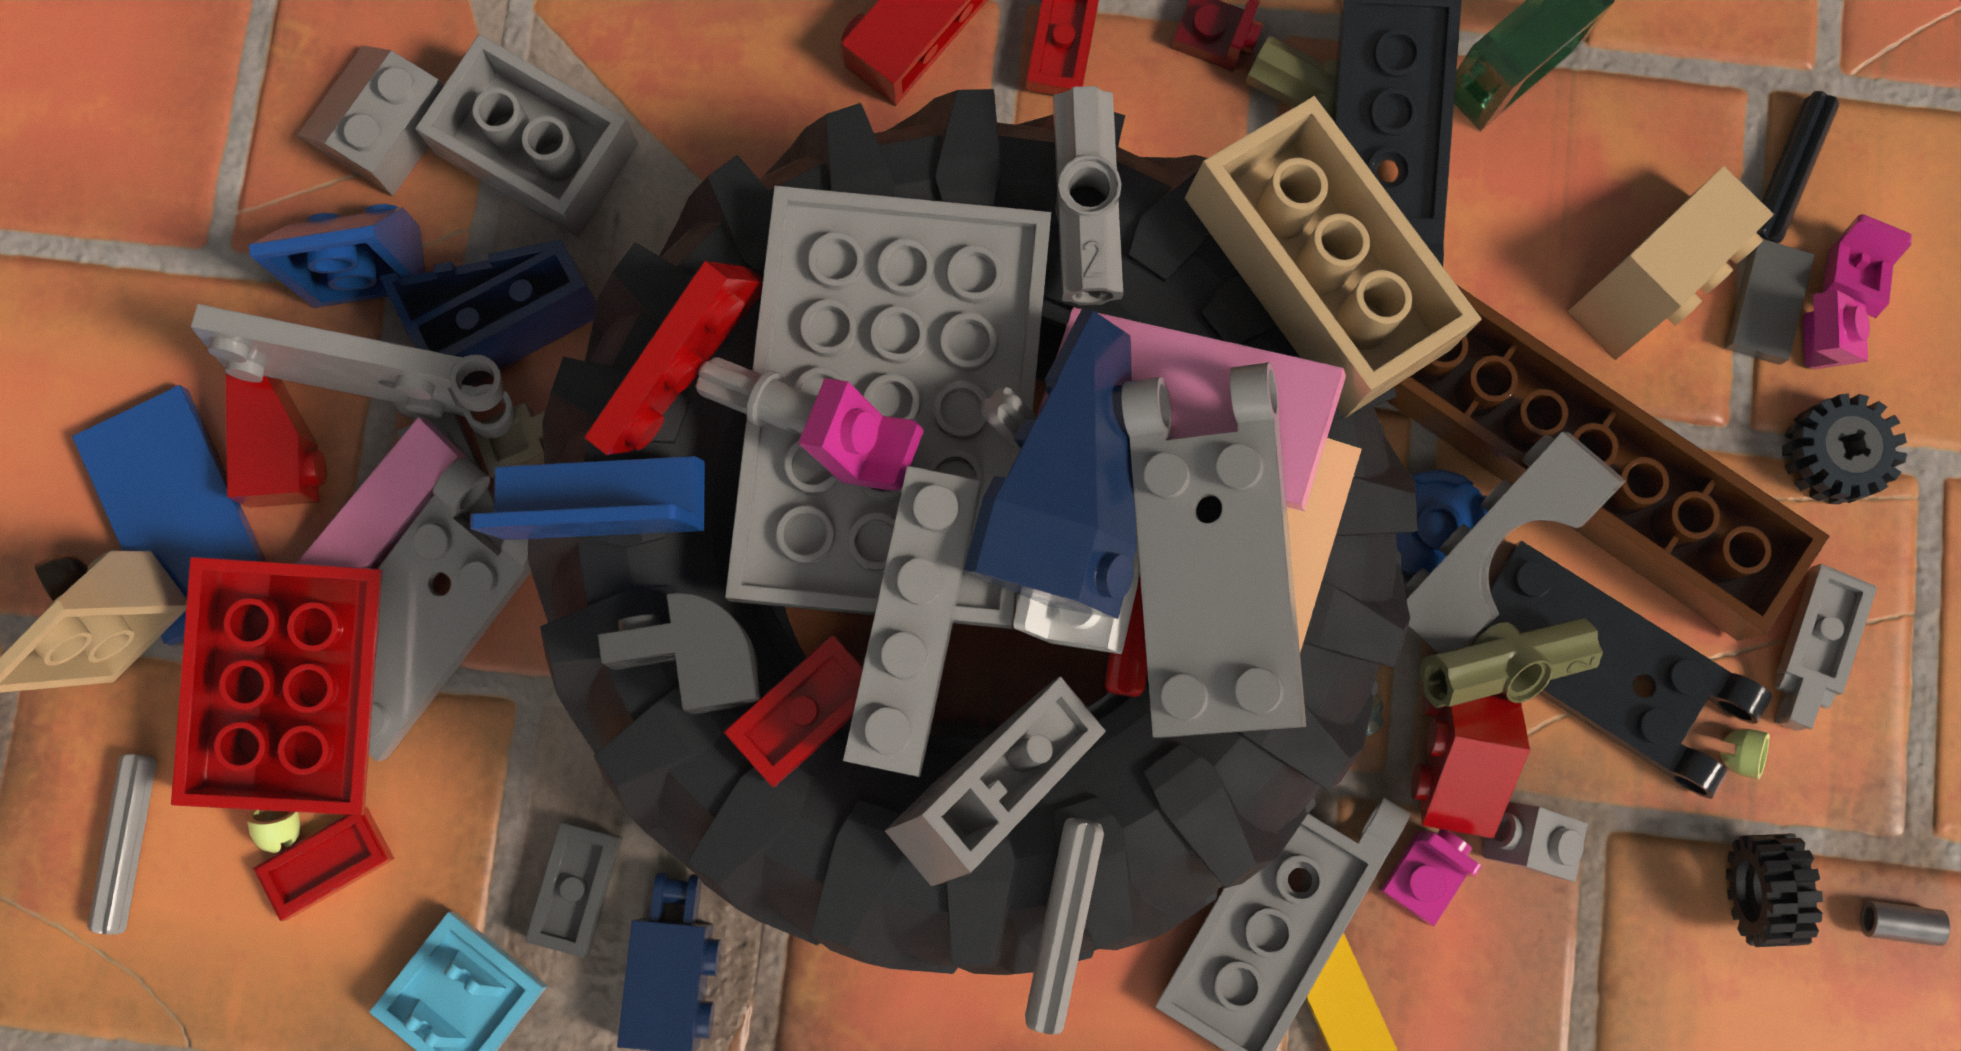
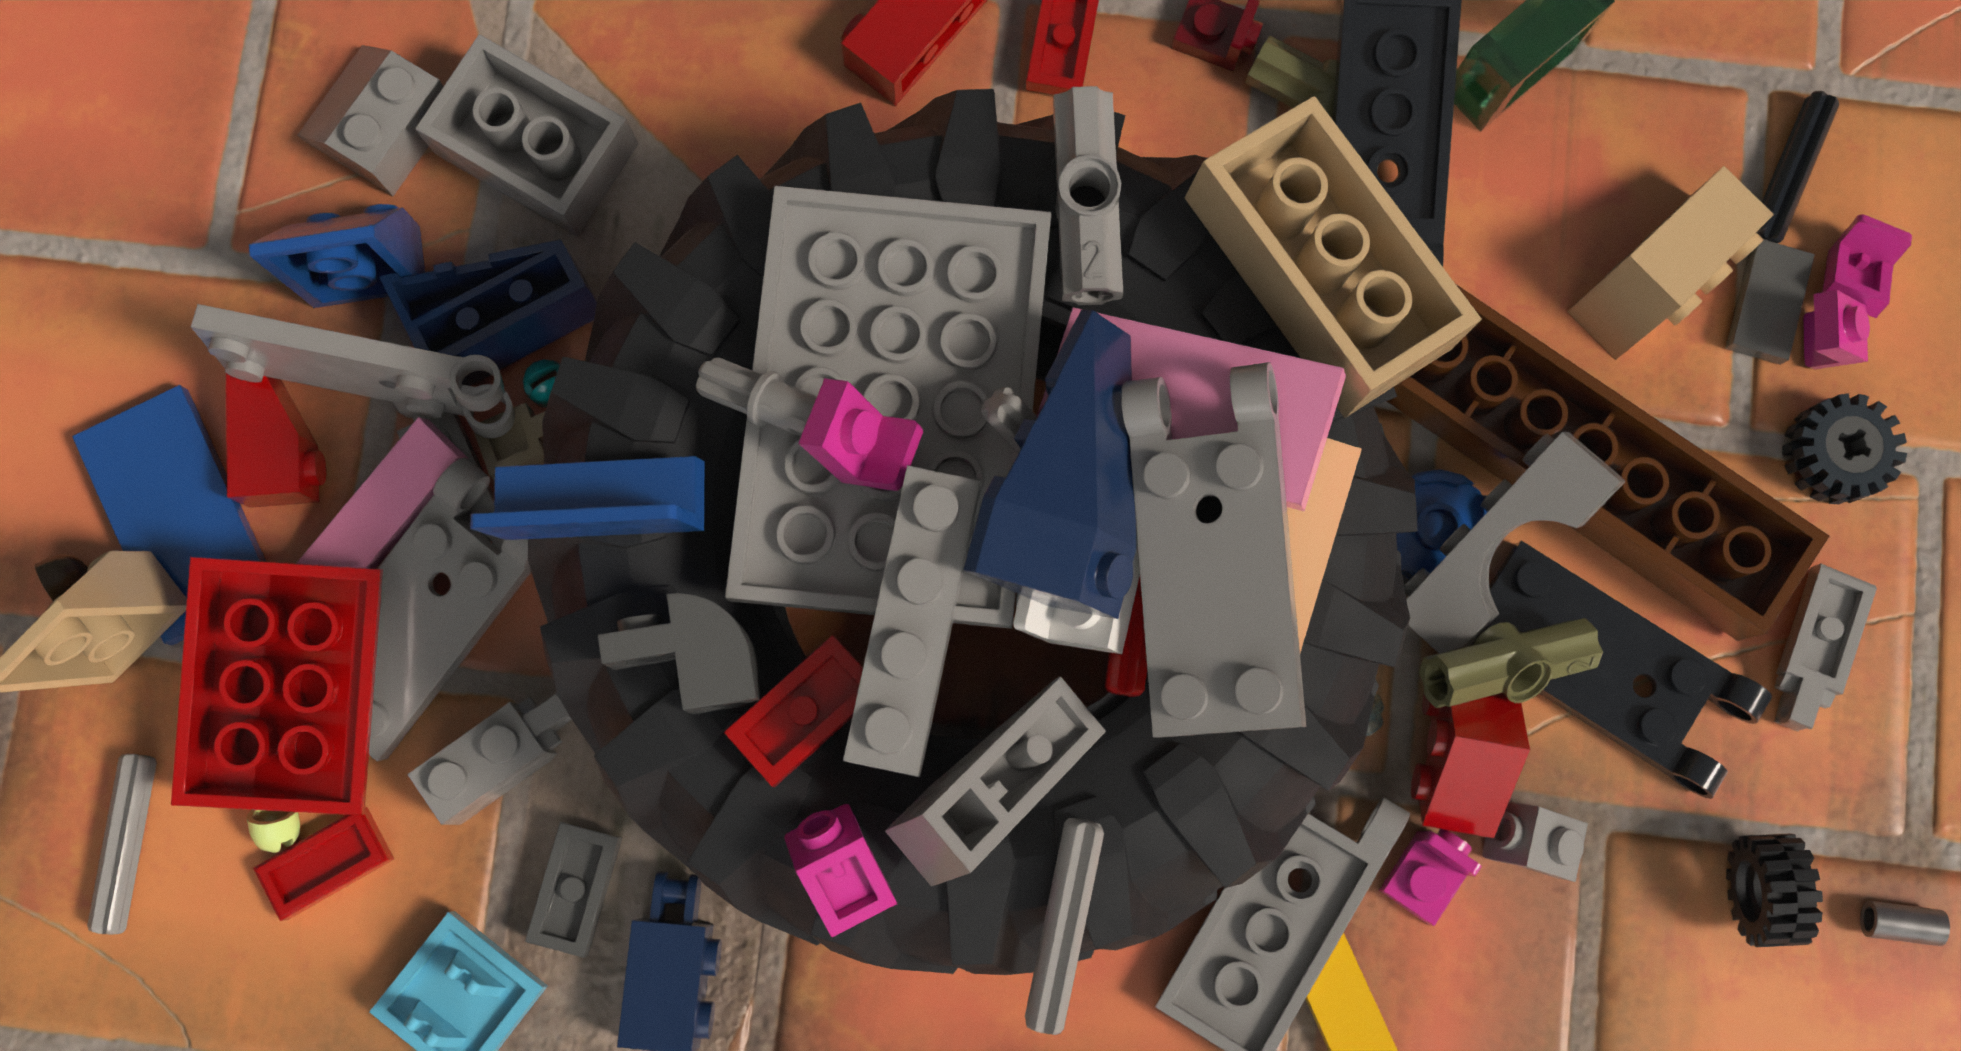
(490, 759): none -> light grey hinge
(537, 370): none -> teal hinge
(671, 361): red wing -> none
(838, 869): none -> dark pink bracket
(1749, 753): yellowish green hinge -> none

